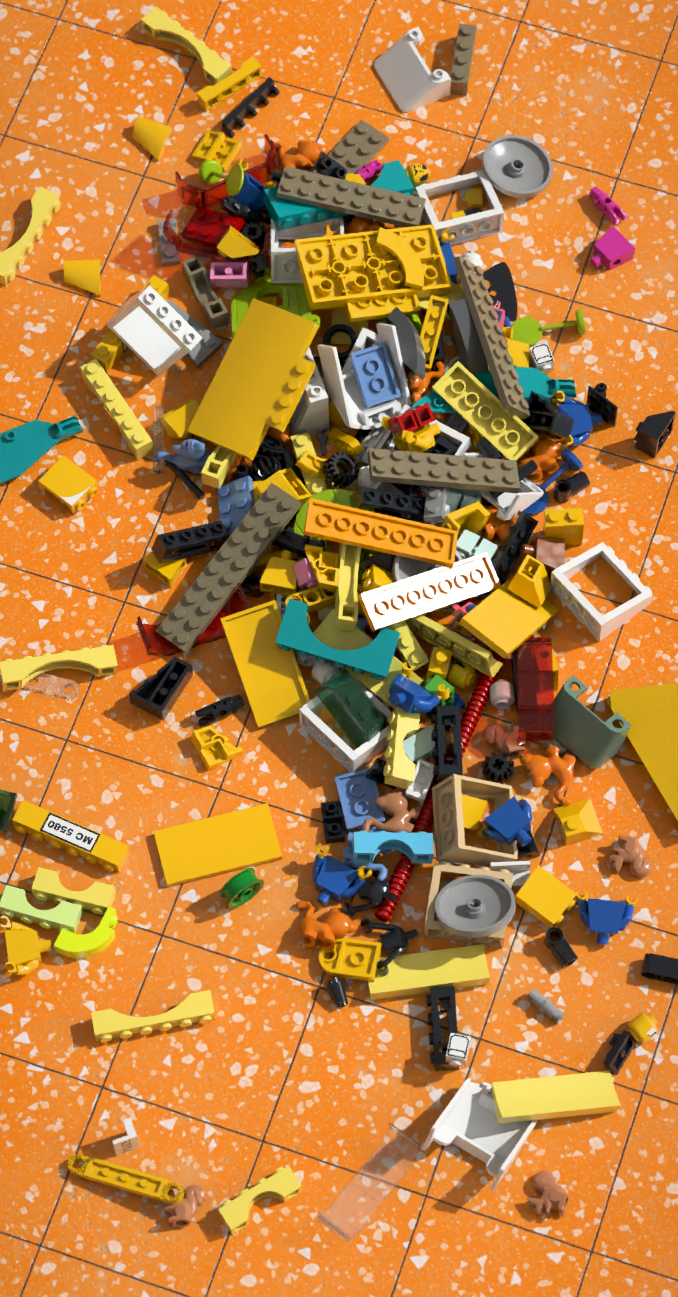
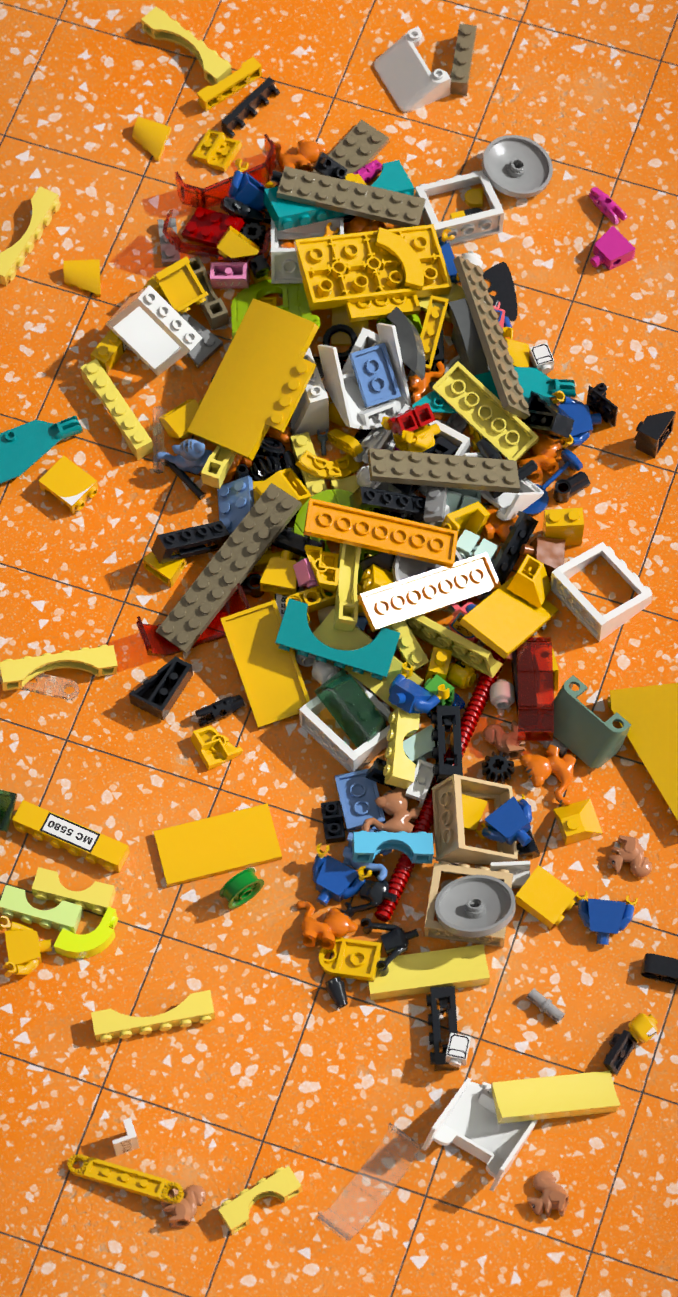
(180, 285): none -> yellow panel
(211, 172): lime piece -> none
(346, 464): black tyre -> none
(418, 174): yellow head -> none
(530, 331): lime piece -> none
(560, 948): black piece -> none

